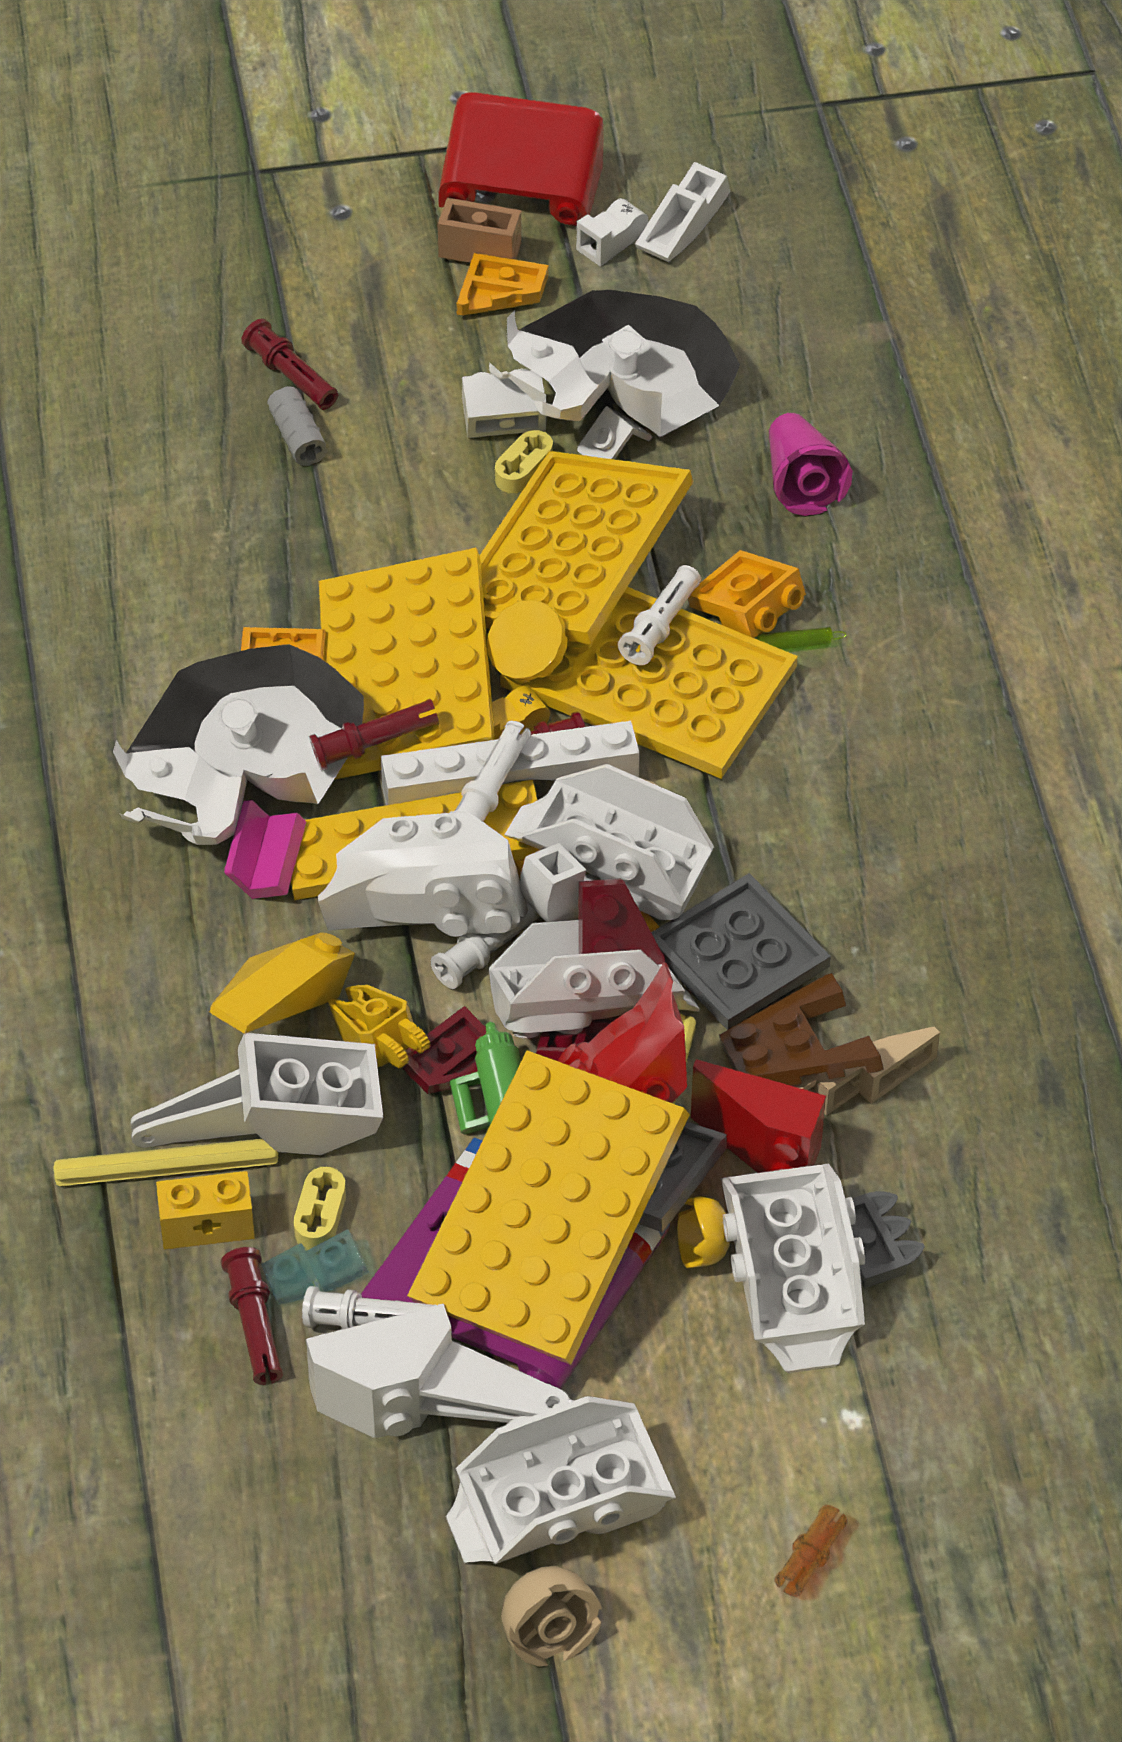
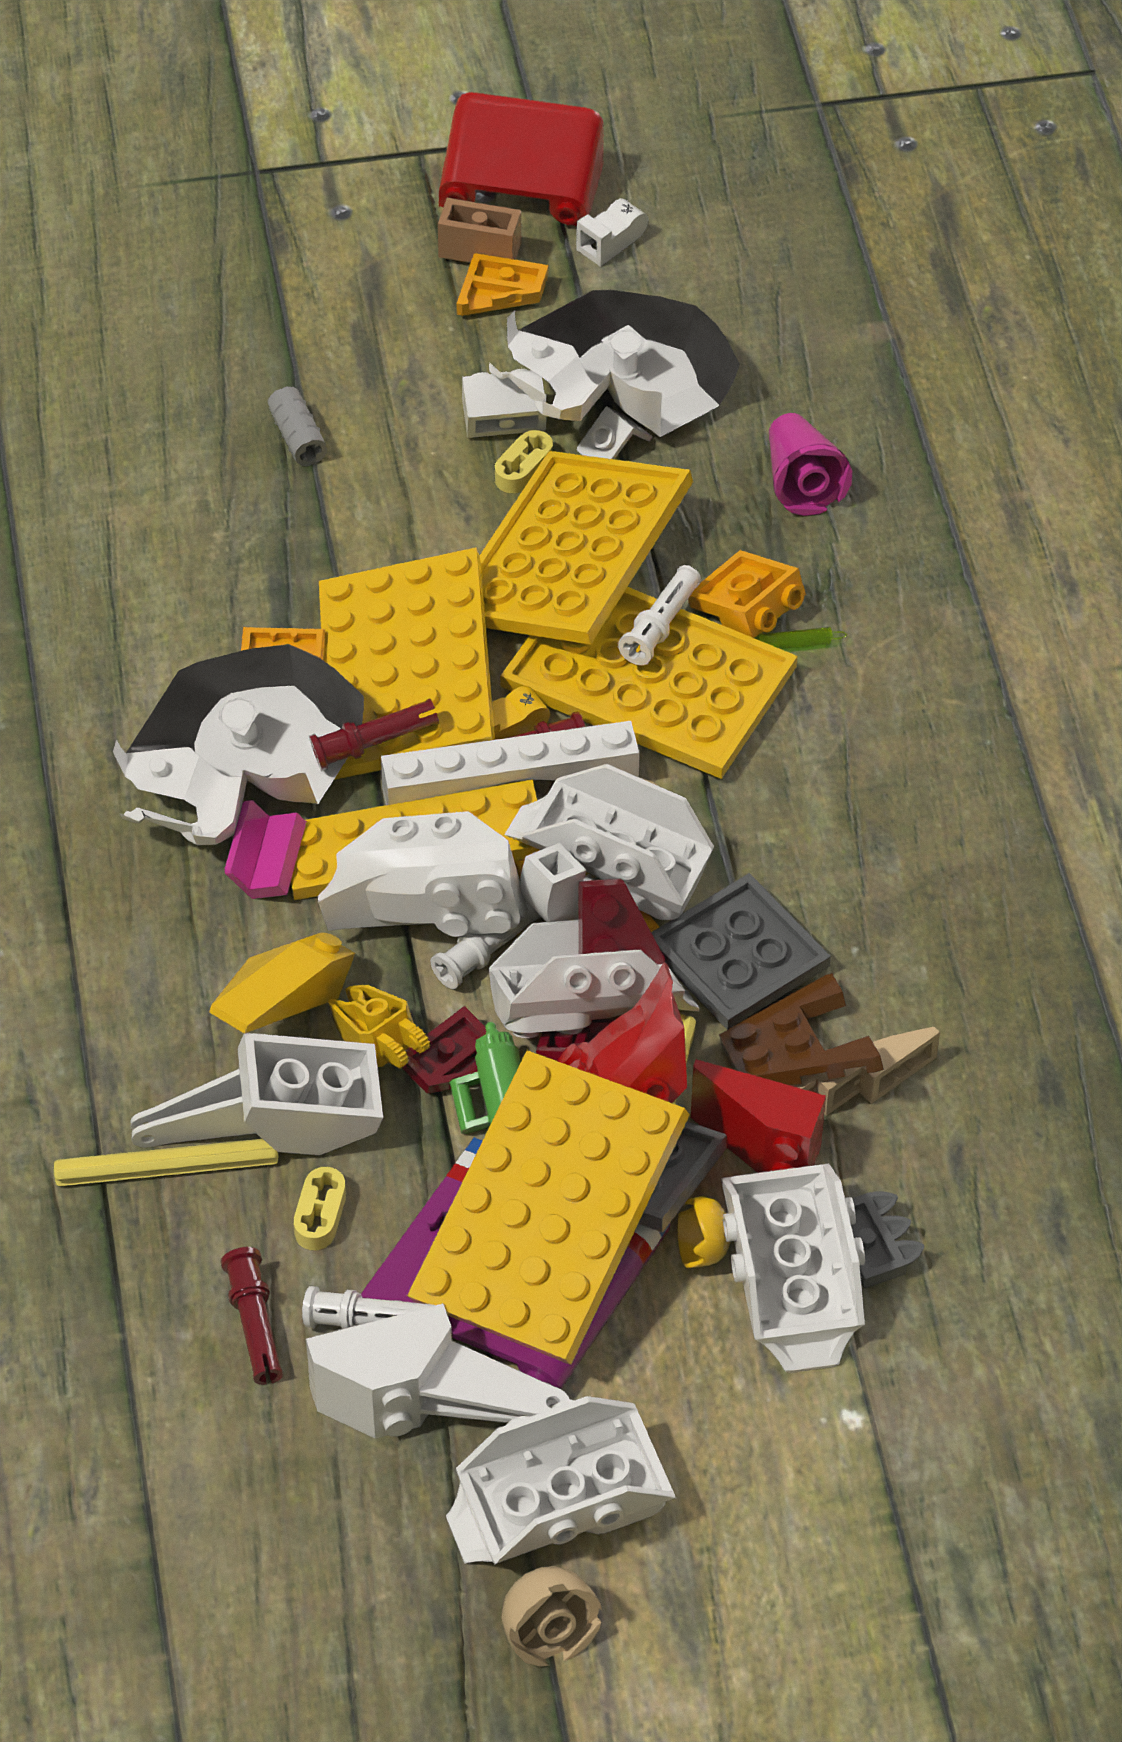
(205, 1210): yellow brick -> none
(279, 355): dark red pin -> none
(323, 1266): clear light blue slope -> none
(481, 795): white pin -> none
(527, 641): yellow tile -> none
(684, 212): white slope -> none
(811, 1550): clear orange pin -> none

